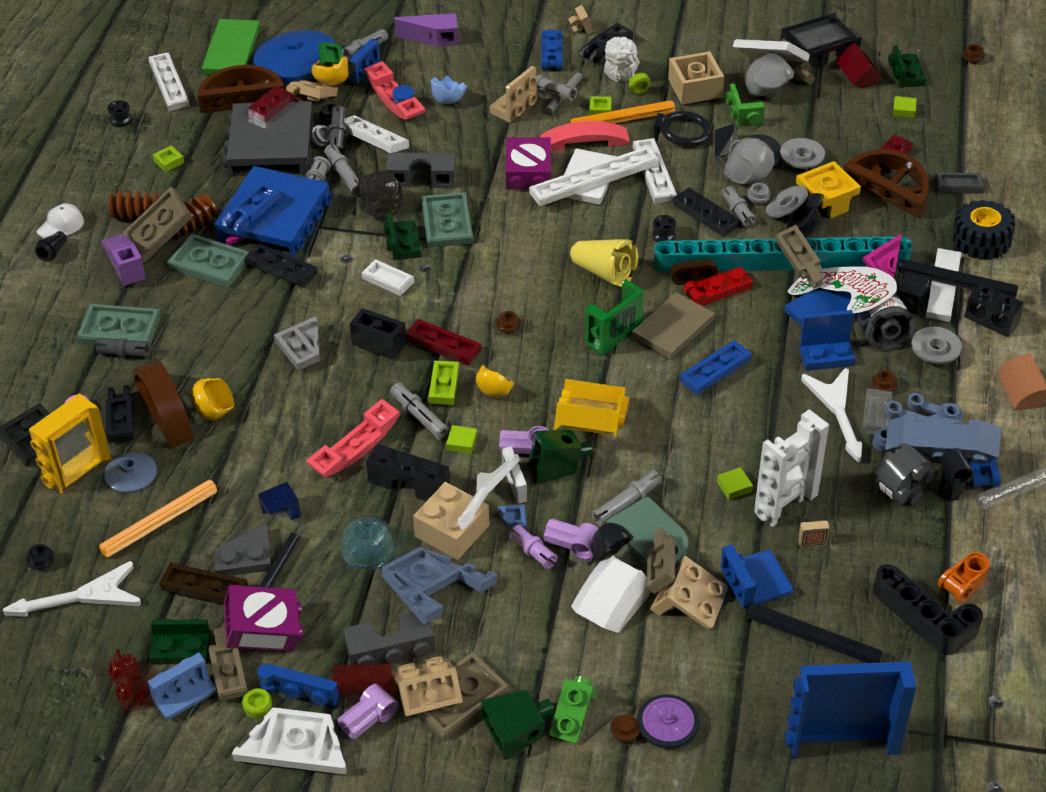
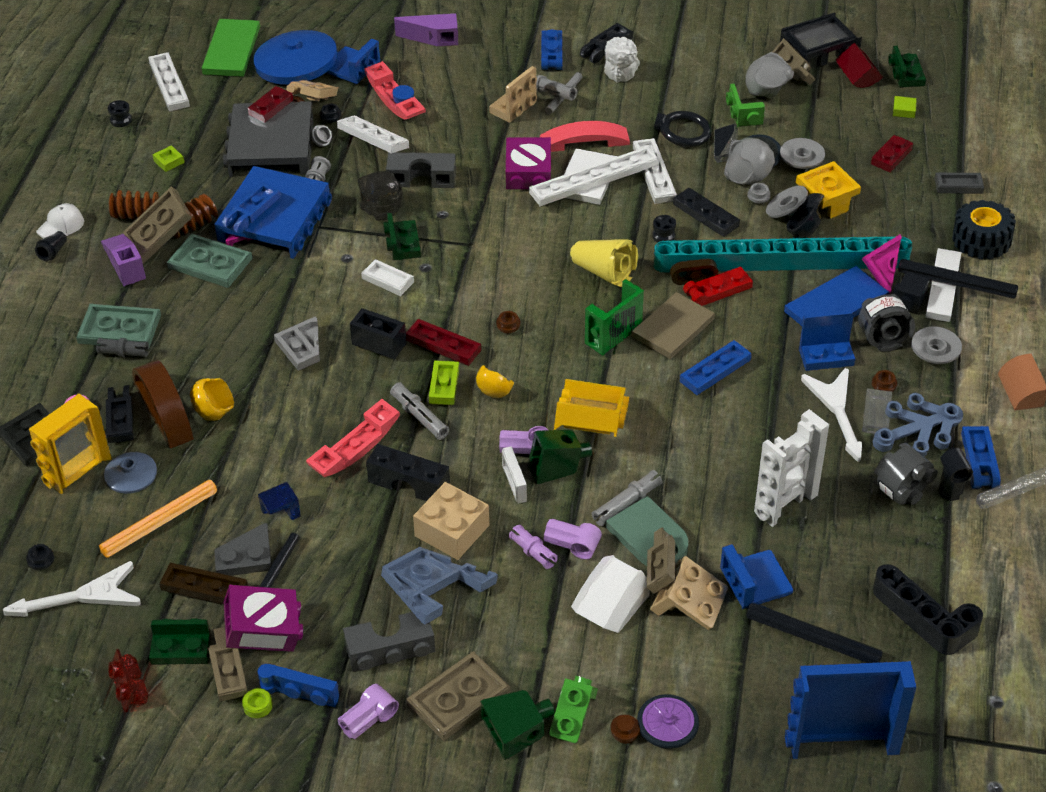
(181, 686): medium blue bracket -> none
(236, 86): reddish brown window -> none
(281, 265): black plate -> none
(294, 741): white wing -> none
(329, 53): green plate -> none
(331, 75): yellow hair -> none
(337, 127): dark grey pin -> none
(341, 165): light grey pin -> none
(349, 51): light grey pin -> none
(358, 677): clear red hinge -> none
(367, 542): clear light blue cylinder -> none
(427, 685): tan bracket -> none
(447, 91): light blue hair -> none
(447, 220): sand green tile -> none
(461, 439): lime tile -> none
(485, 484): white piece -> none
(513, 515): medium blue tile -> none
(581, 21): tan tile -> none
(599, 104): lime tile -> none
(608, 541): black cap -> none
(630, 114): light orange axle -> none
(639, 83): lime tile -> none
(696, 77): tan brick -> none
(734, 483): lime tile -> none
(738, 206): light grey pin -> none
(759, 48): white tile -> none
(800, 255): dark tan hinge -> none
(813, 533): tan tile -> none
(866, 284): sticker -> none
(906, 198): reddish brown window -> none
(965, 576): orange piece -> none
(974, 53): reddish brown plate -> none
(977, 440): sand blue brick -> none
(994, 310): black brick -> none

